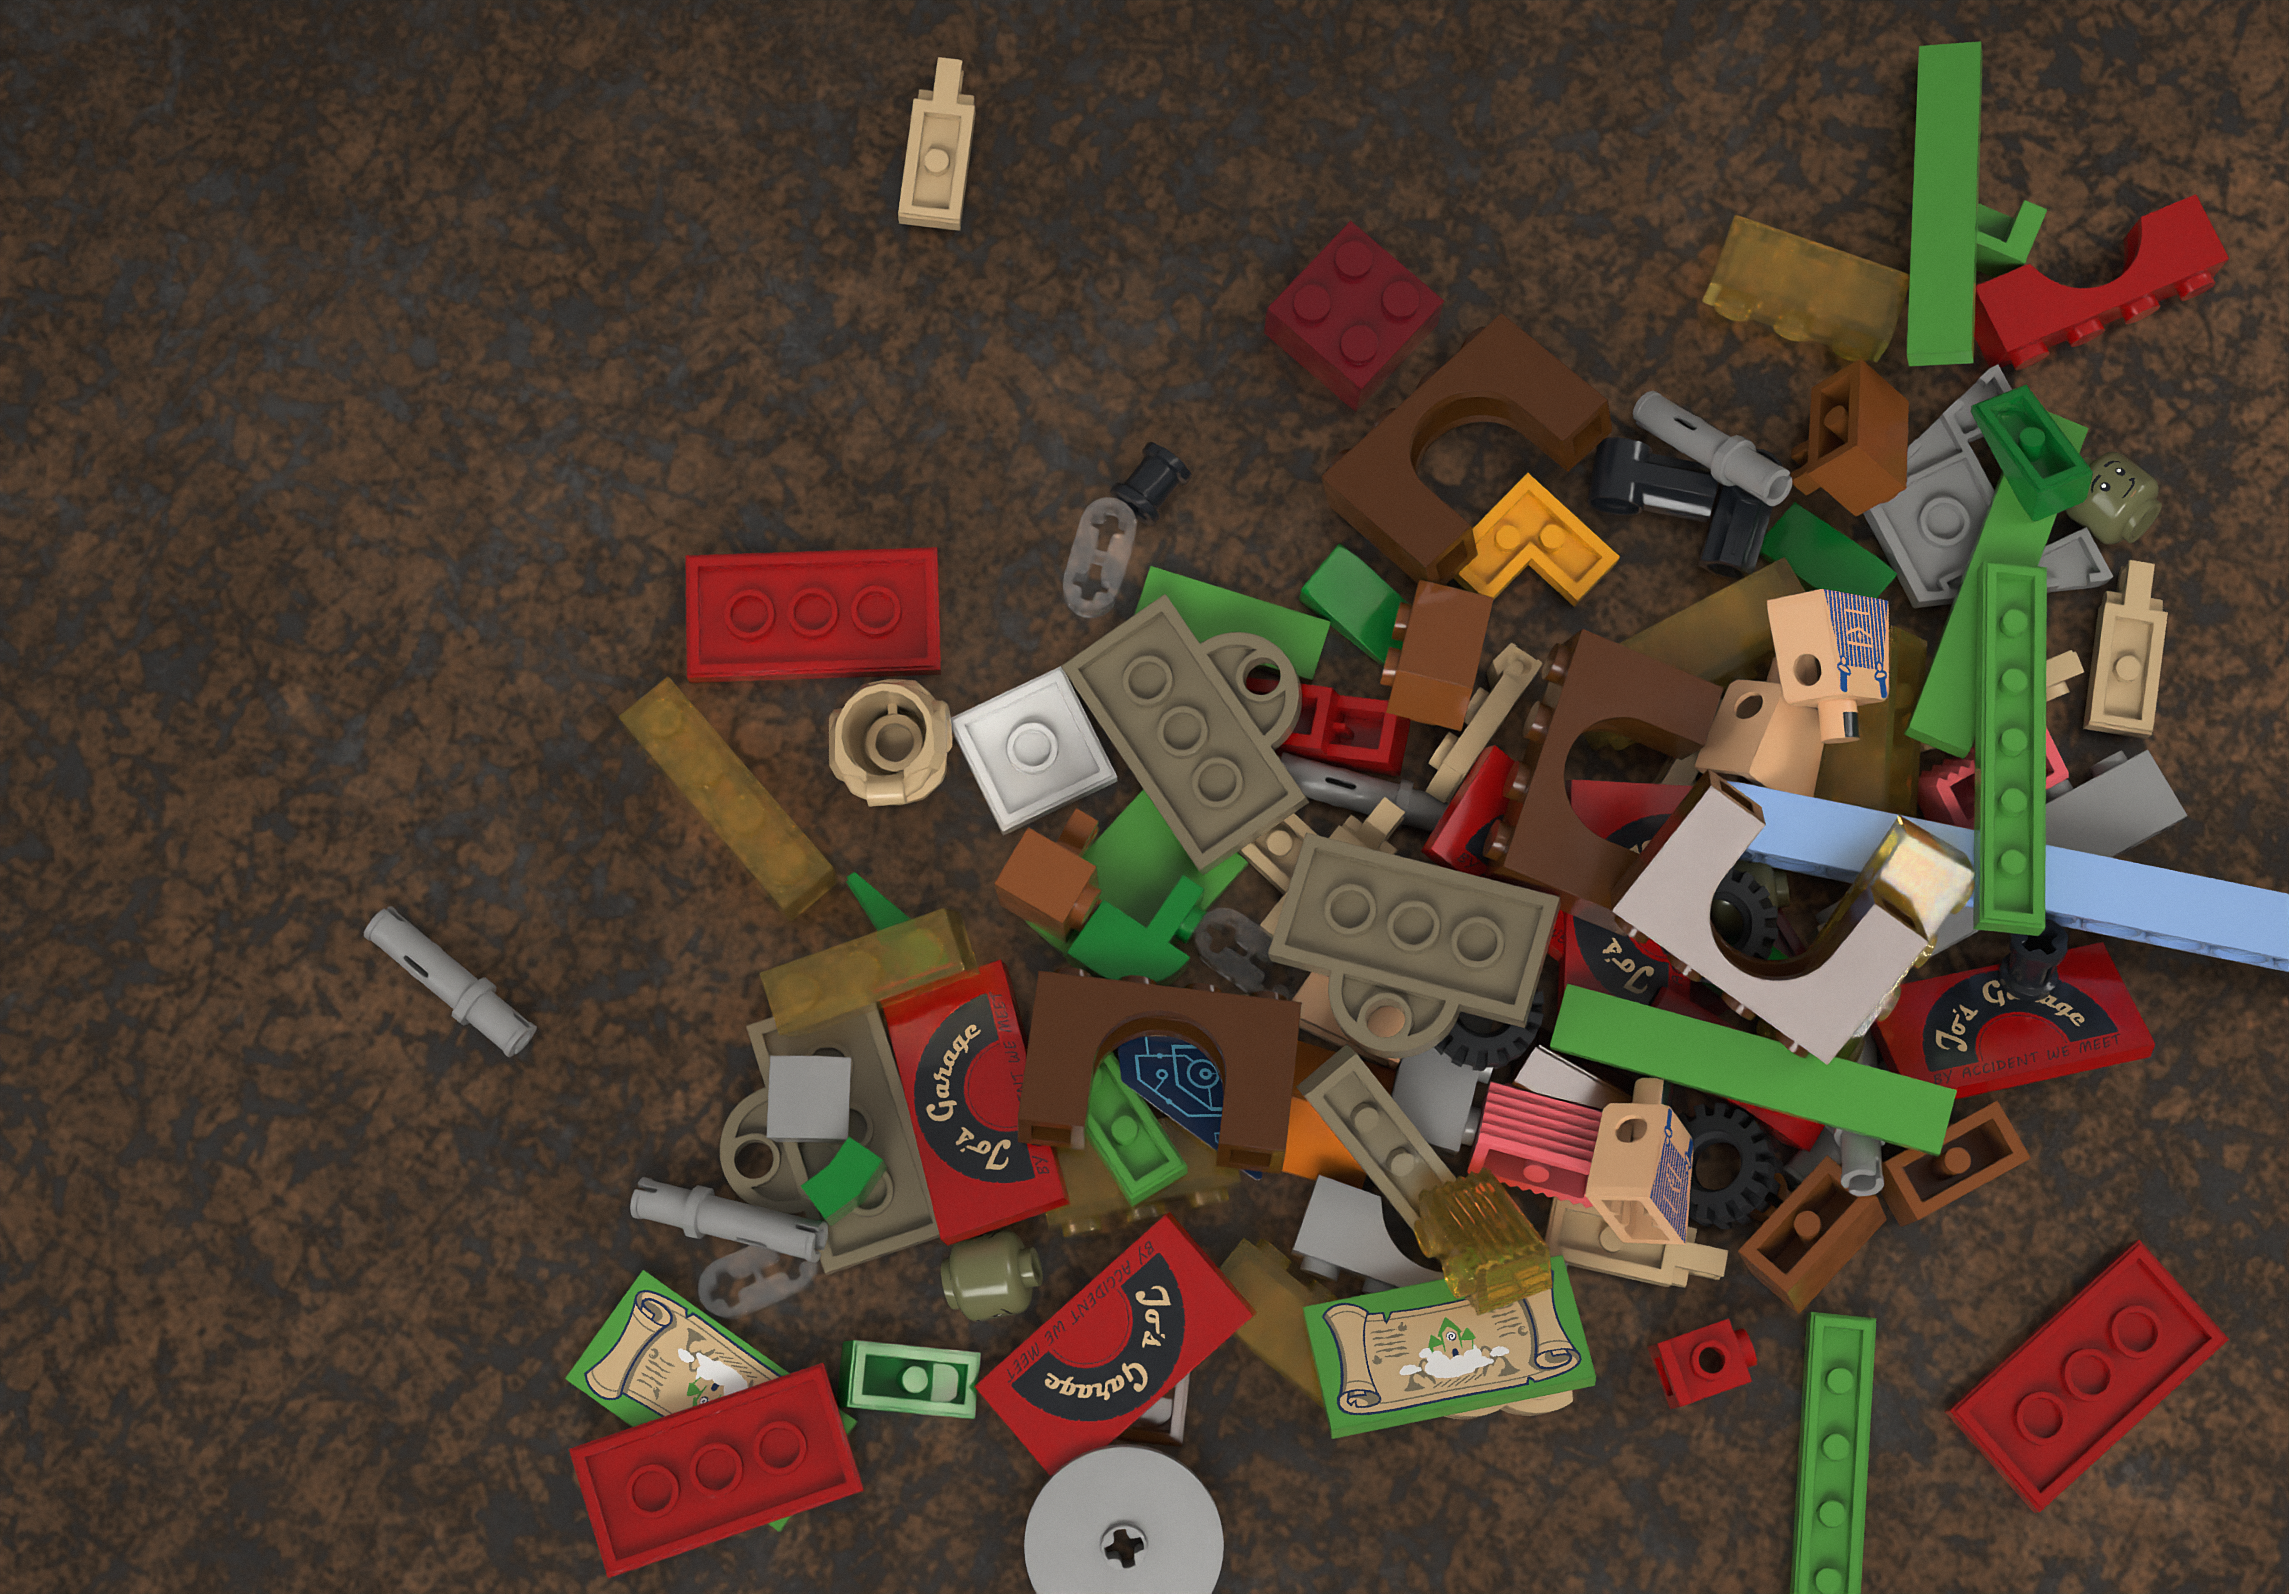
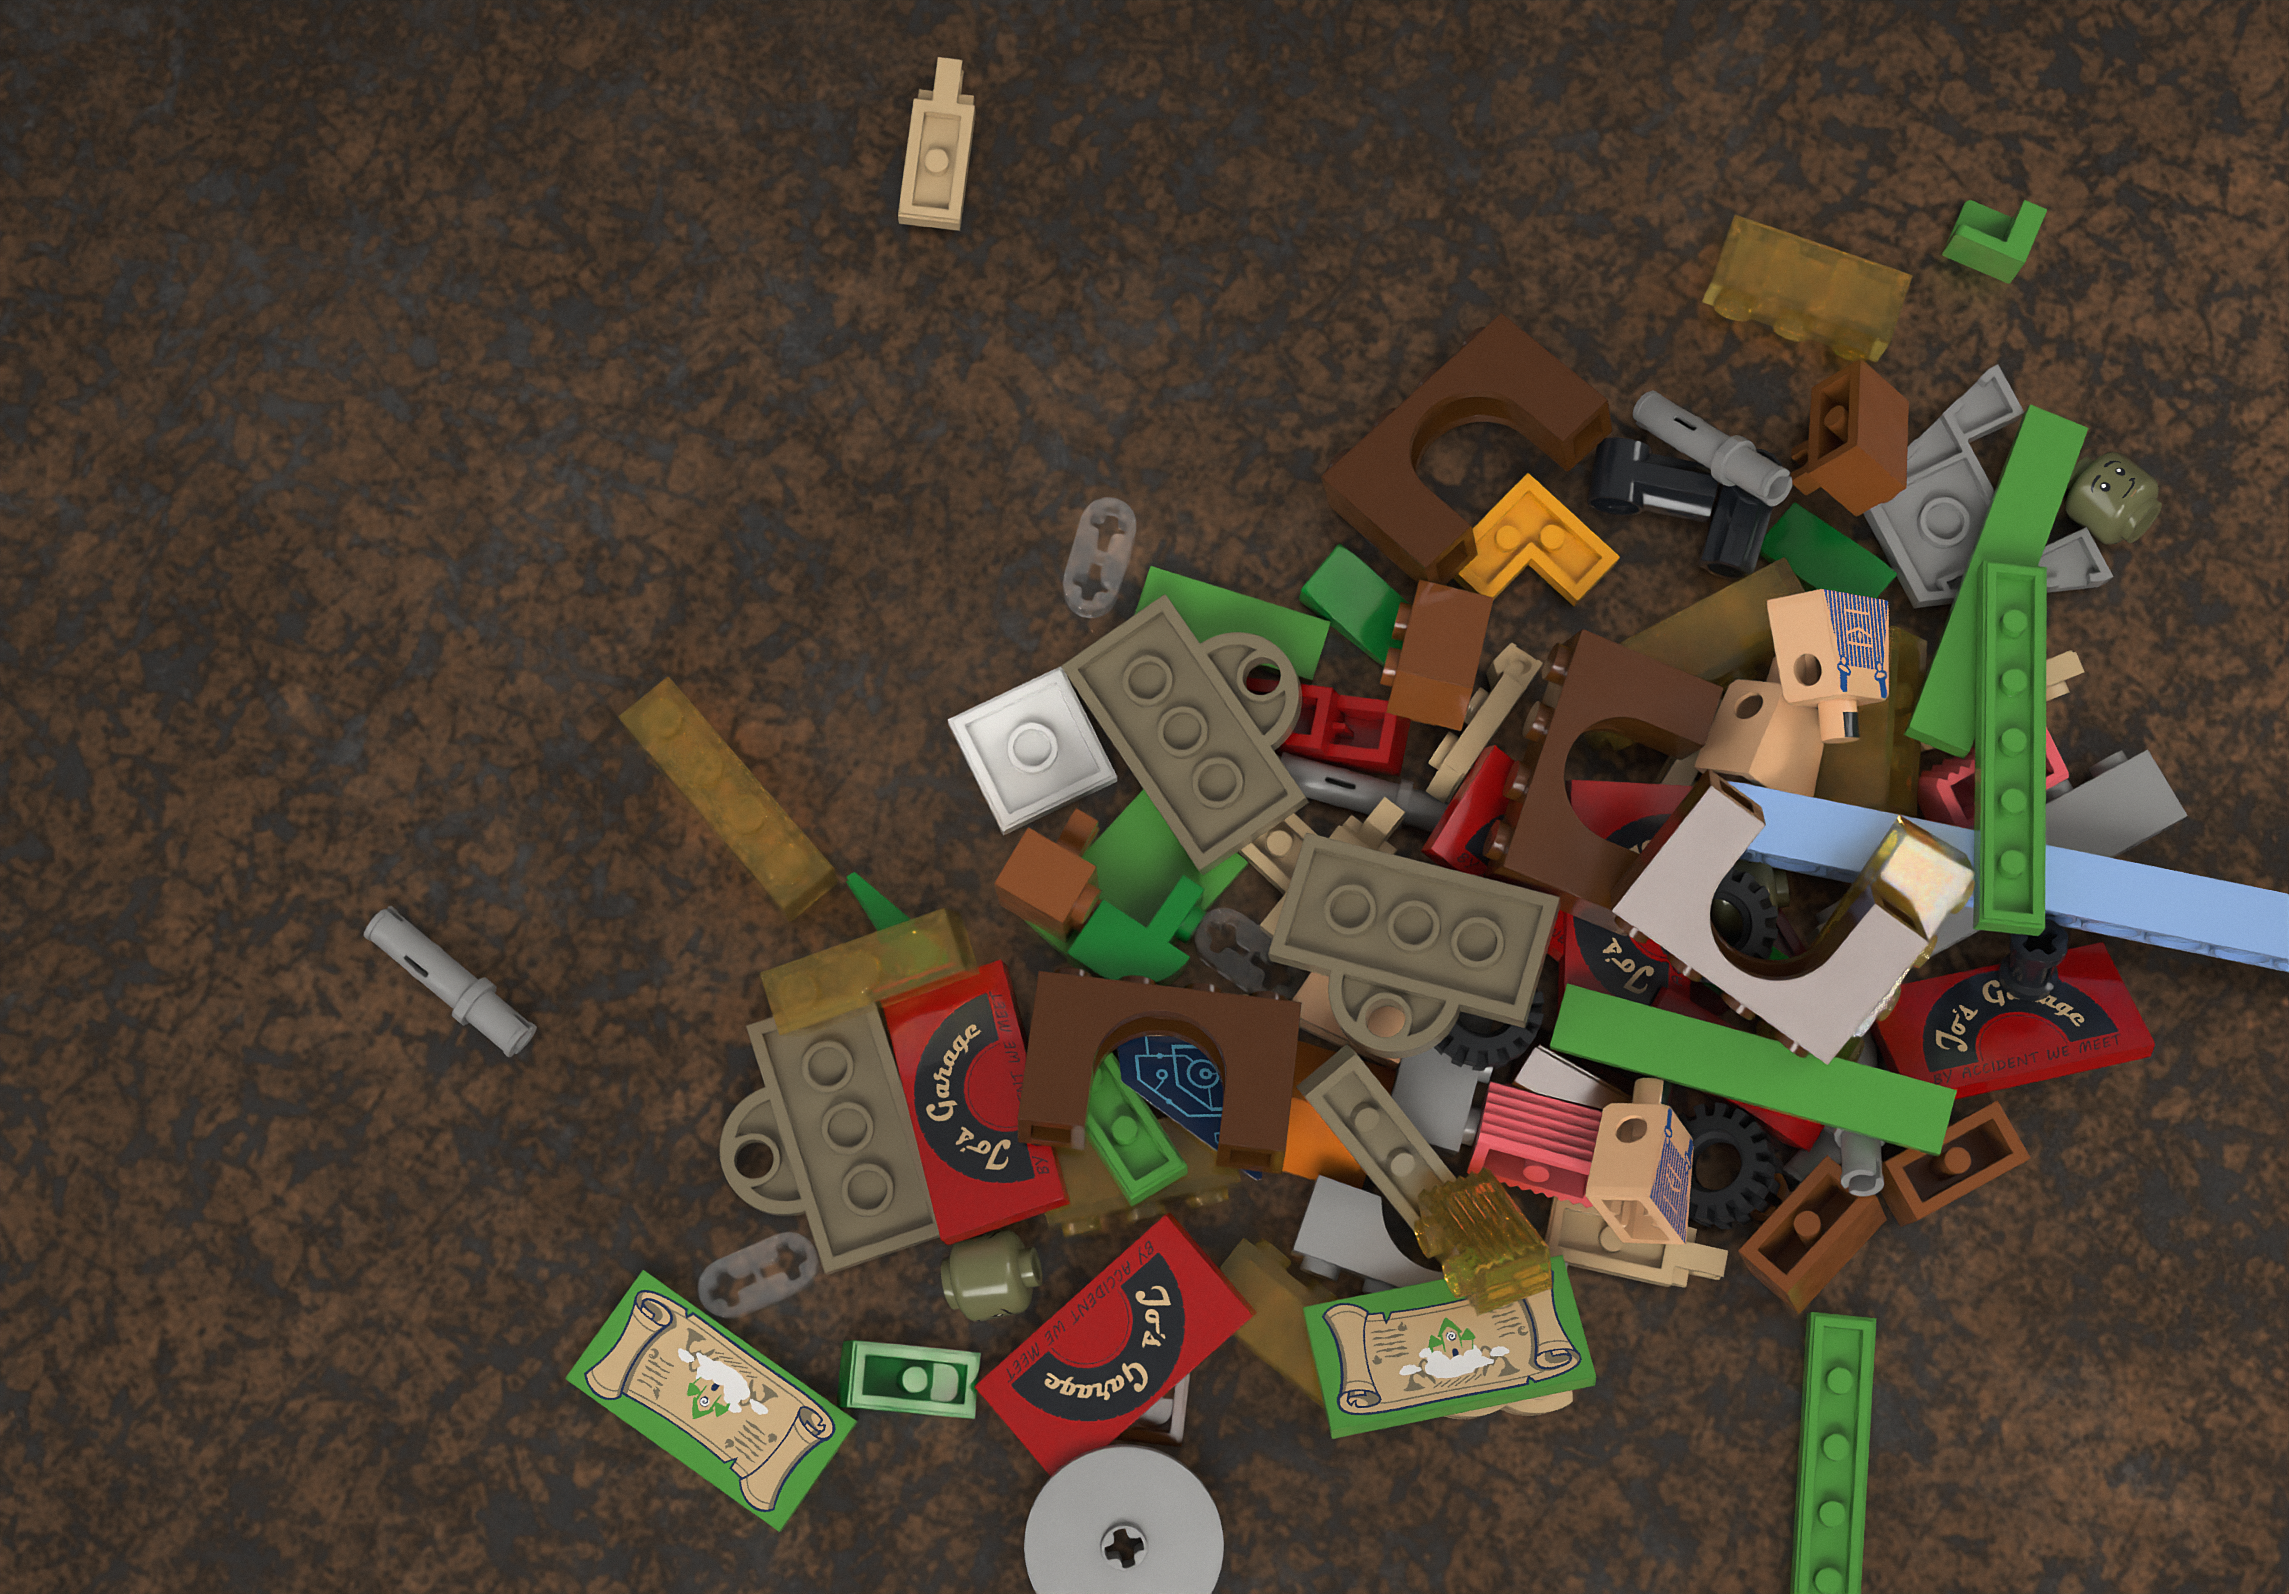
(704, 1213): light grey pin -> none
(716, 1470): red tile -> none
(808, 1099): light grey piece -> none
(812, 615): red tile -> none
(845, 1181): green piece -> none
(890, 742): tan helmet -> none
(1152, 483): black bush -> none
(1353, 316): dark red brick -> none
(1679, 1366): red brick -> none
(1945, 205): bright green tile -> none
(2033, 453): green slope -> none
(2086, 1376): red tile -> none
(2127, 656): tan hinge -> none
(2163, 257): red arch -> none

